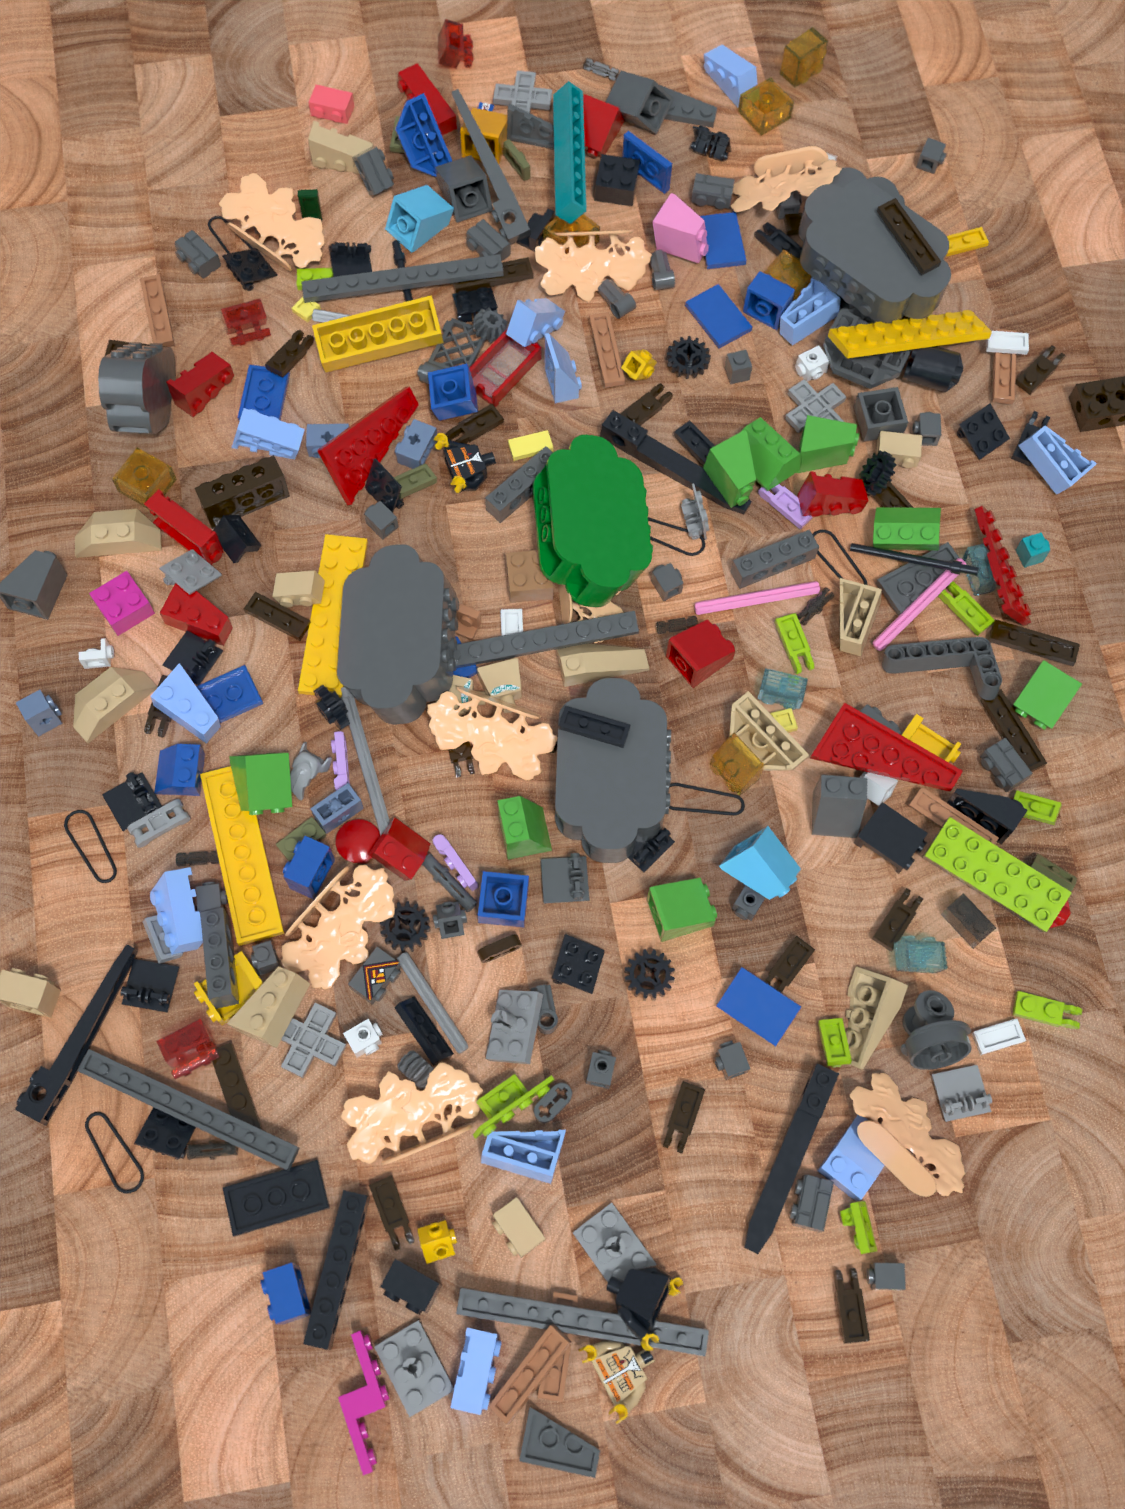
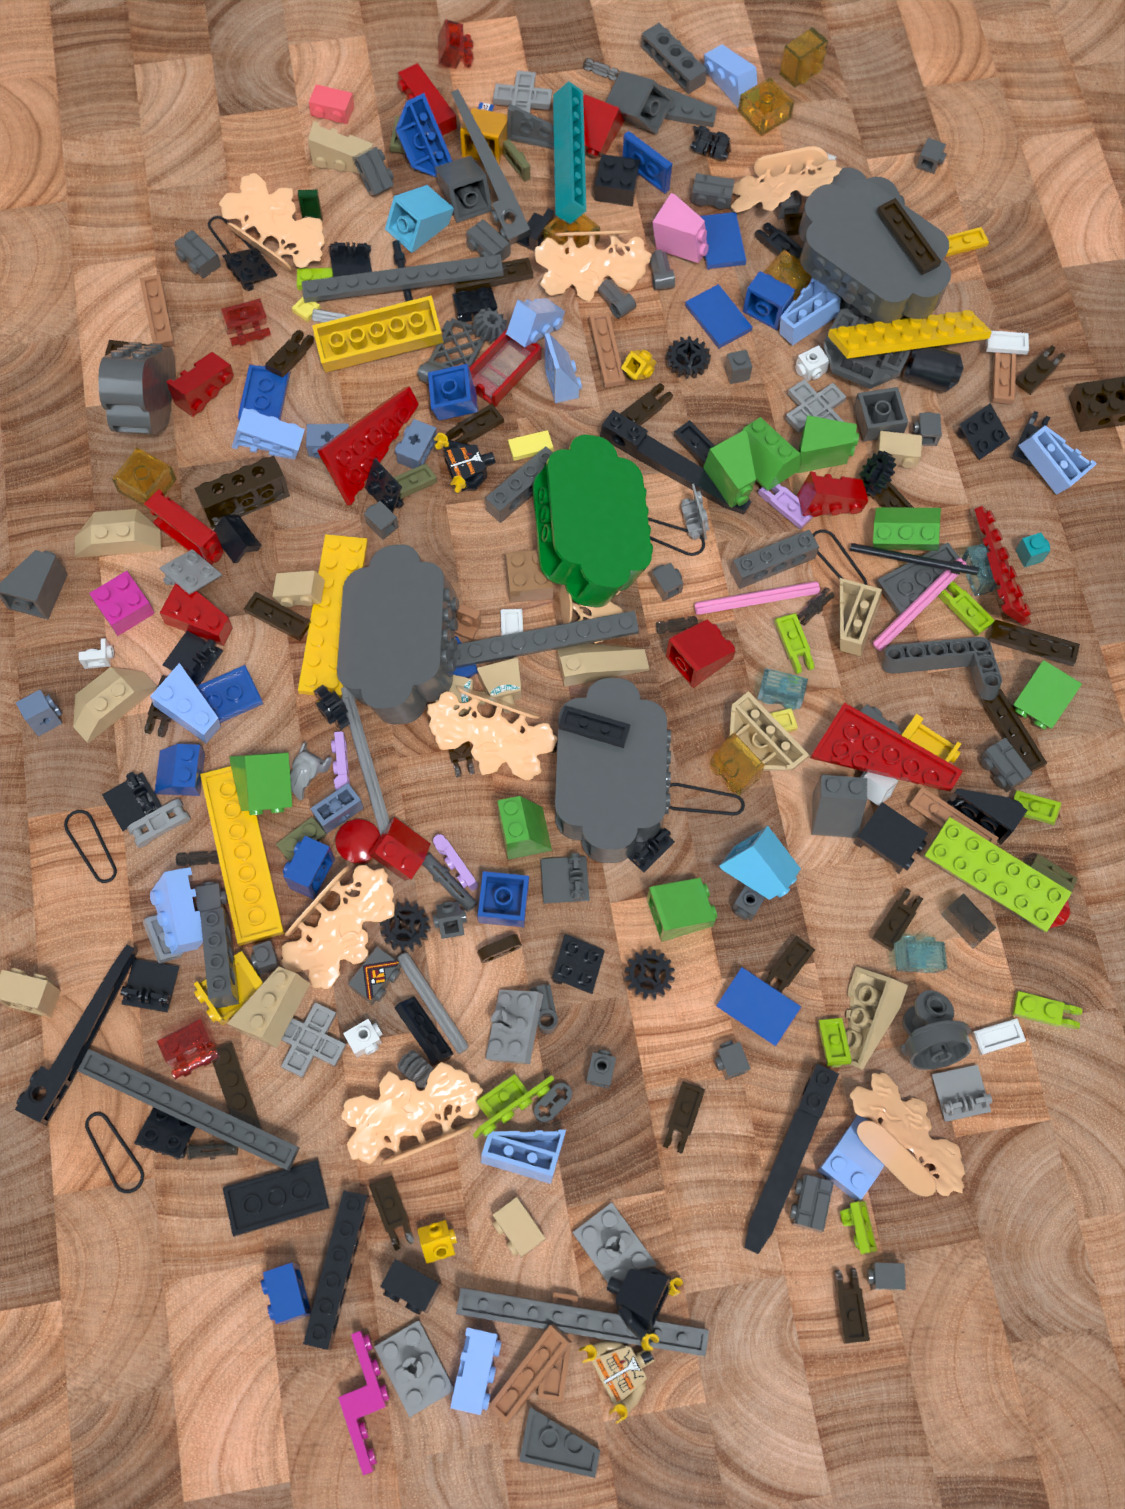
(673, 58): none -> dark grey brick

